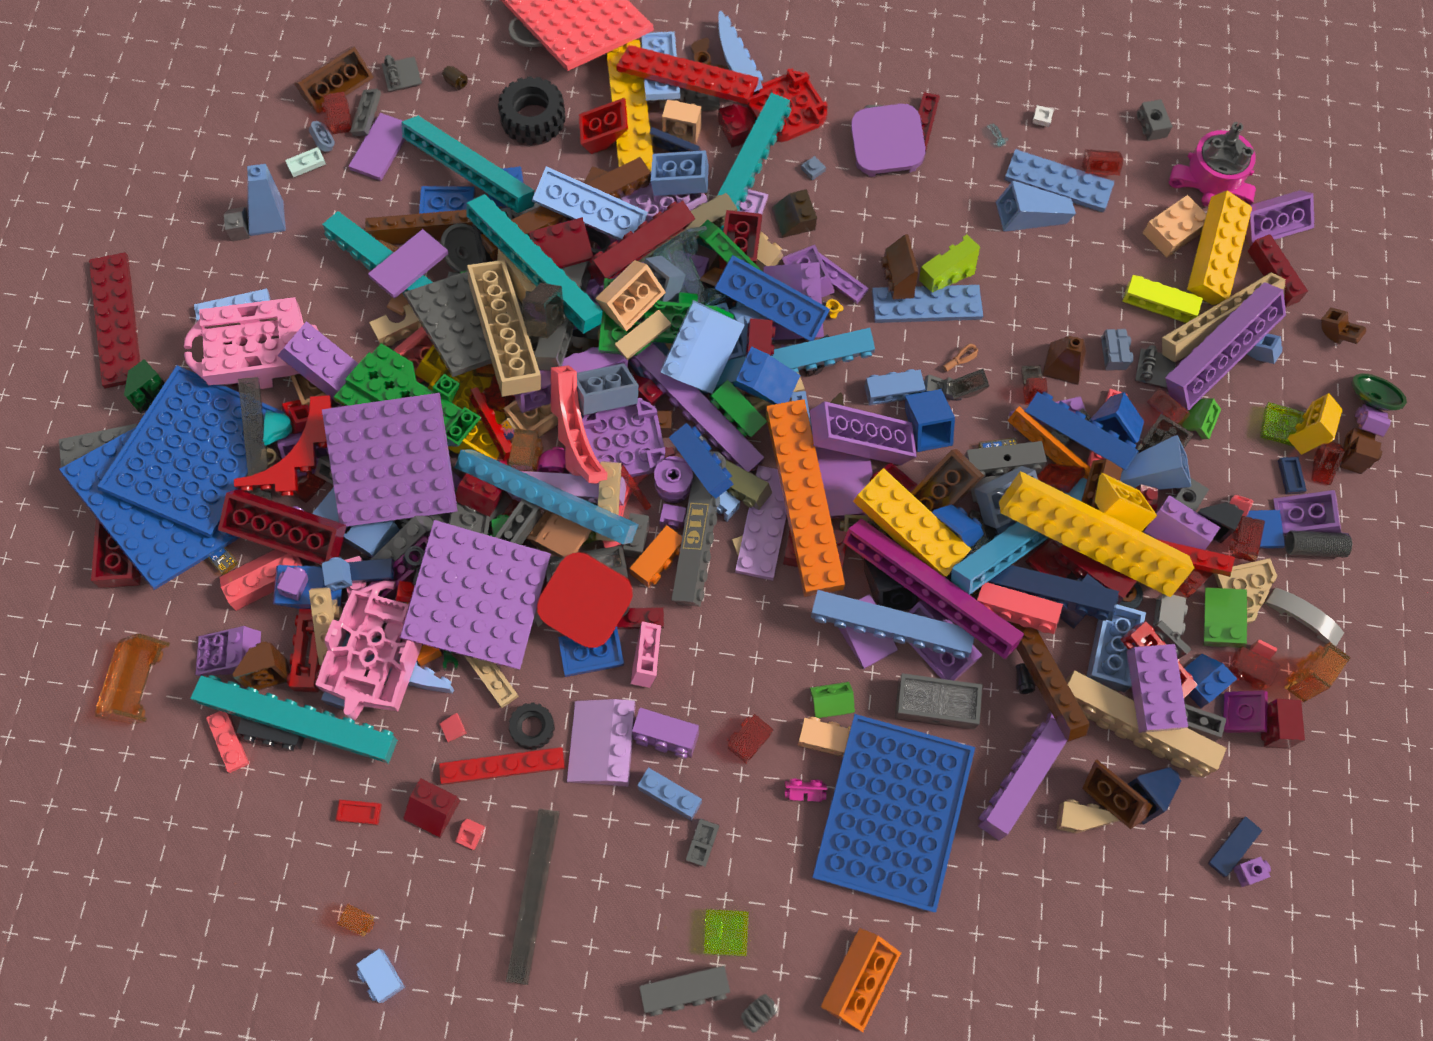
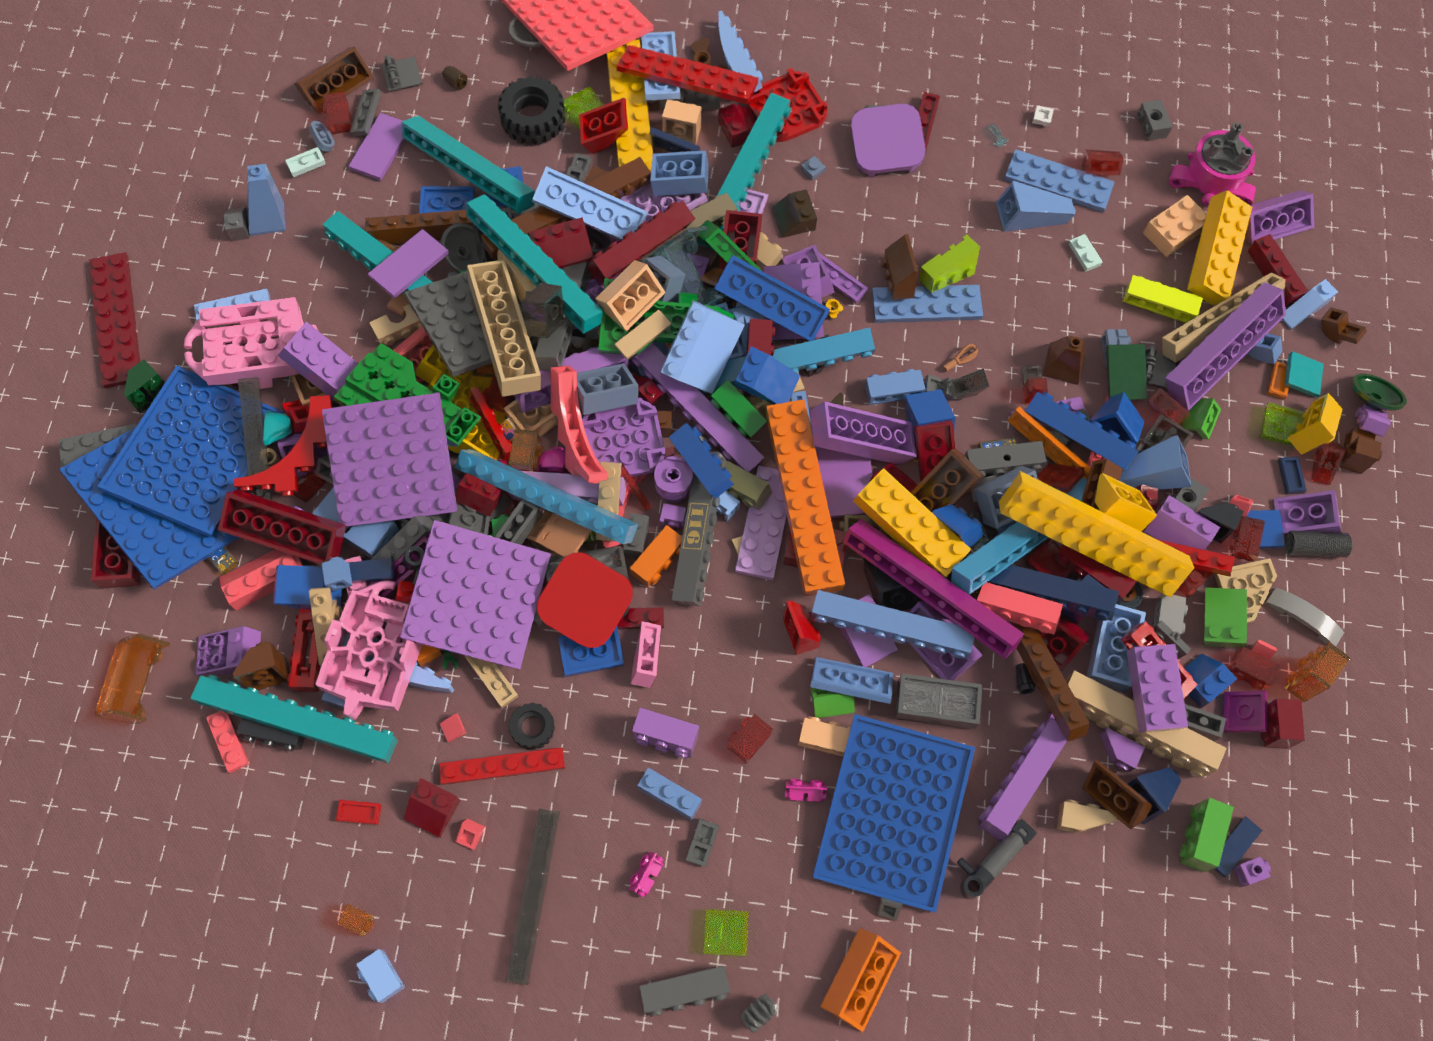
(292, 582): medium lavender brick -> none
(579, 167): none -> dark grey slope
(580, 103): none -> clear neon green plate
(601, 742): lavender slope -> none
(648, 865): none -> dark pink hinge
(800, 628): none -> red slope
(852, 680): none -> medium blue tile
(889, 909): none -> dark grey slope
(933, 444): none -> dark red tile
(996, 859): none -> piece
(1065, 641): none -> dark red slope
(1085, 253): none -> light aqua plate
(1121, 750): none -> medium lavender slope
(1127, 370): none -> dark green tile
(1206, 835): none -> bright green brick
(1277, 380): none -> orange tile
(1304, 374): none -> teal tile
(1309, 304): none -> light blue slope

